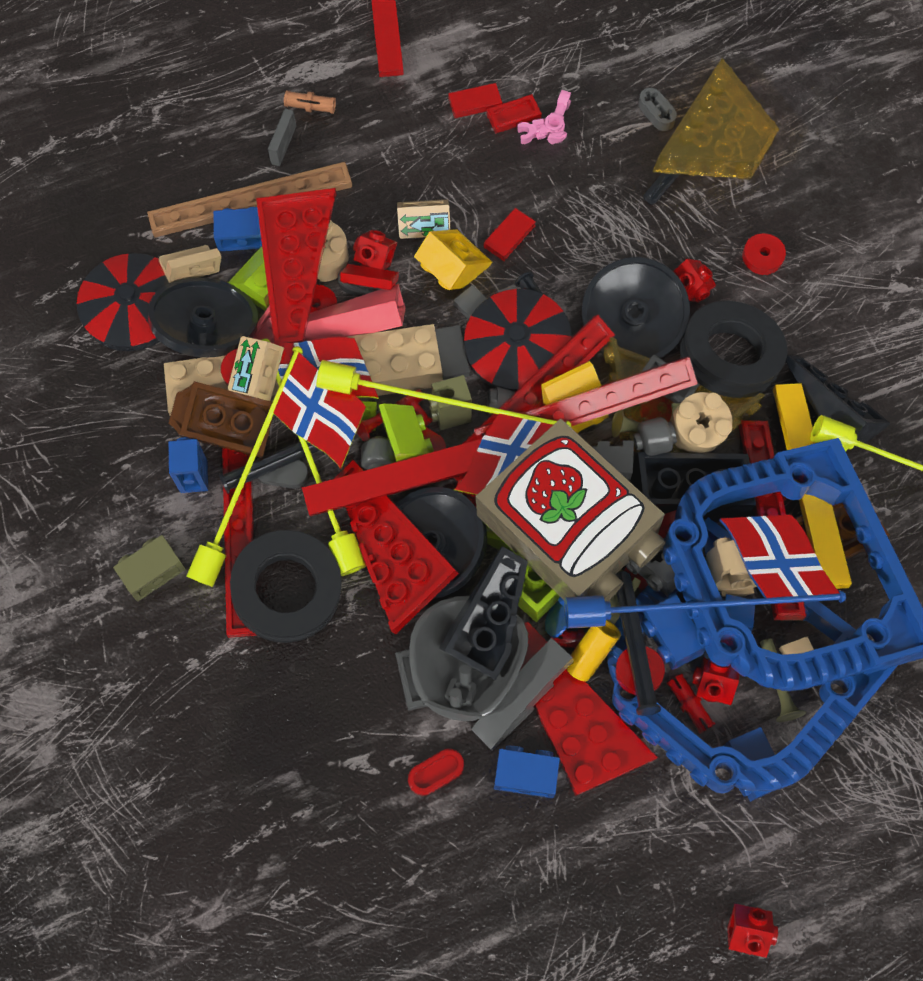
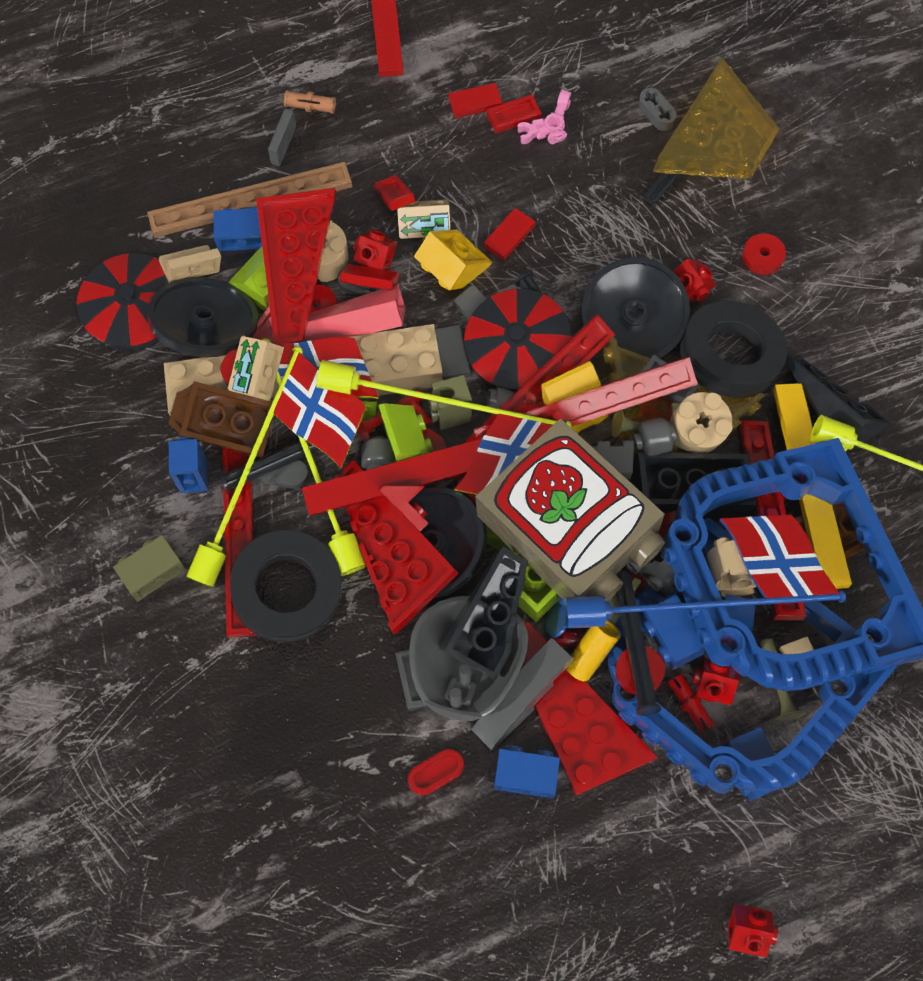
(394, 192): none -> red tile
(400, 496): none -> red slope

